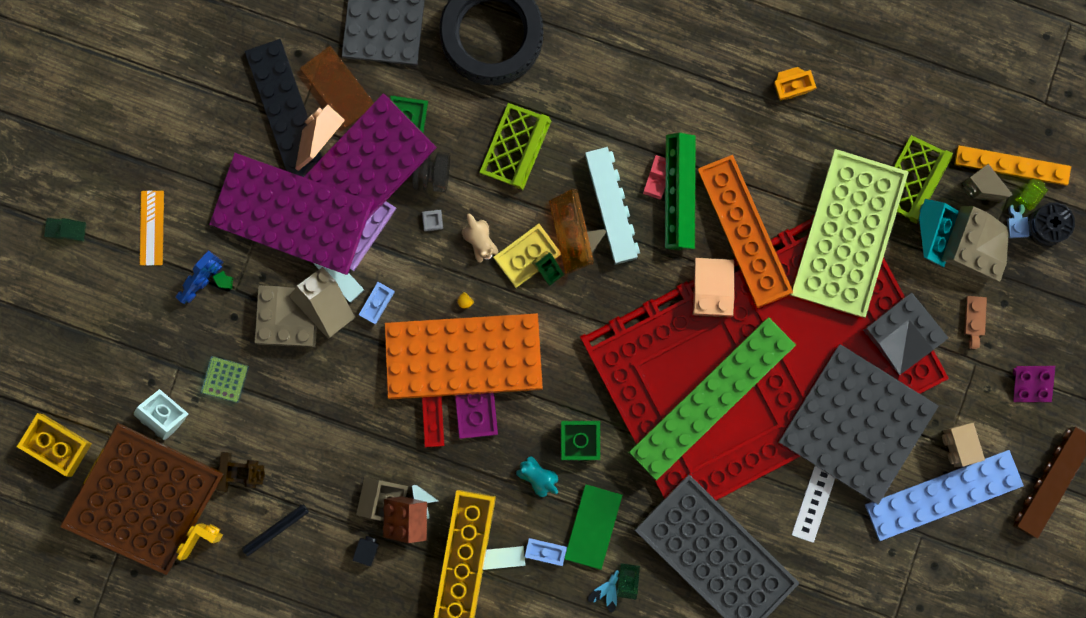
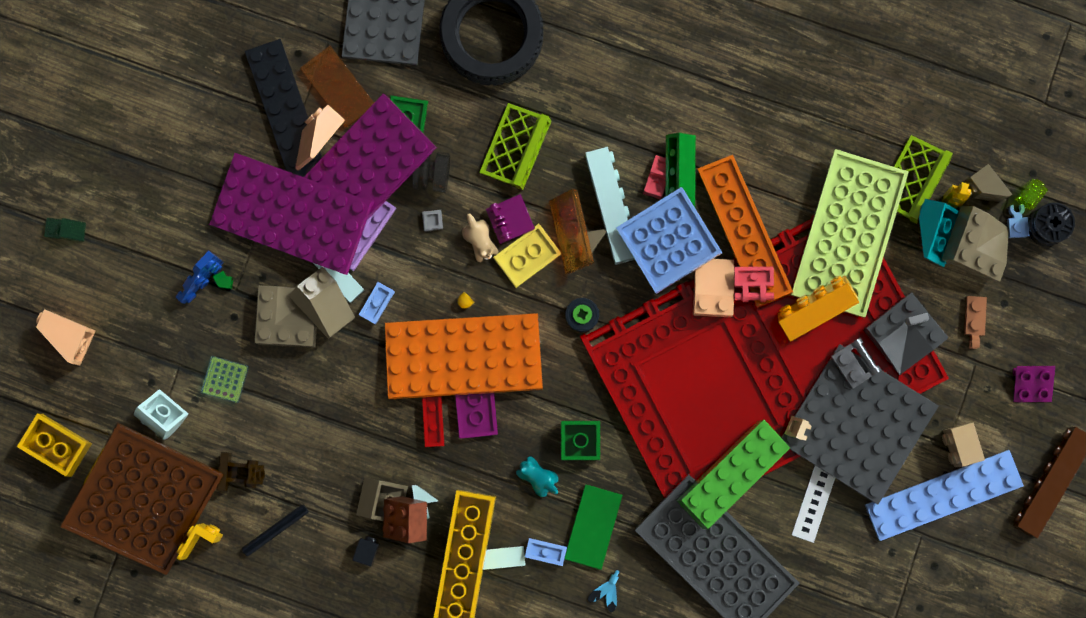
(65, 335): none -> light nougat slope
(151, 228): light orange sticker -> none
(510, 218): none -> magenta hinge
(548, 267): dark green slope -> none
(583, 321): none -> black wheel
(628, 581): clear green slope -> none
(669, 240): none -> light blue plate
(712, 398): bright green brick -> none
(733, 474): none -> bright green brick
(753, 277): none -> coral plate
(794, 83): light orange slope -> none
(797, 427): none -> tan tile
(817, 308): none -> light orange brick
(850, 366): none -> flat silver plate
(917, 319): none -> light grey tile
(957, 195): none -> yellow hinge
(1013, 165): light orange plate -> none

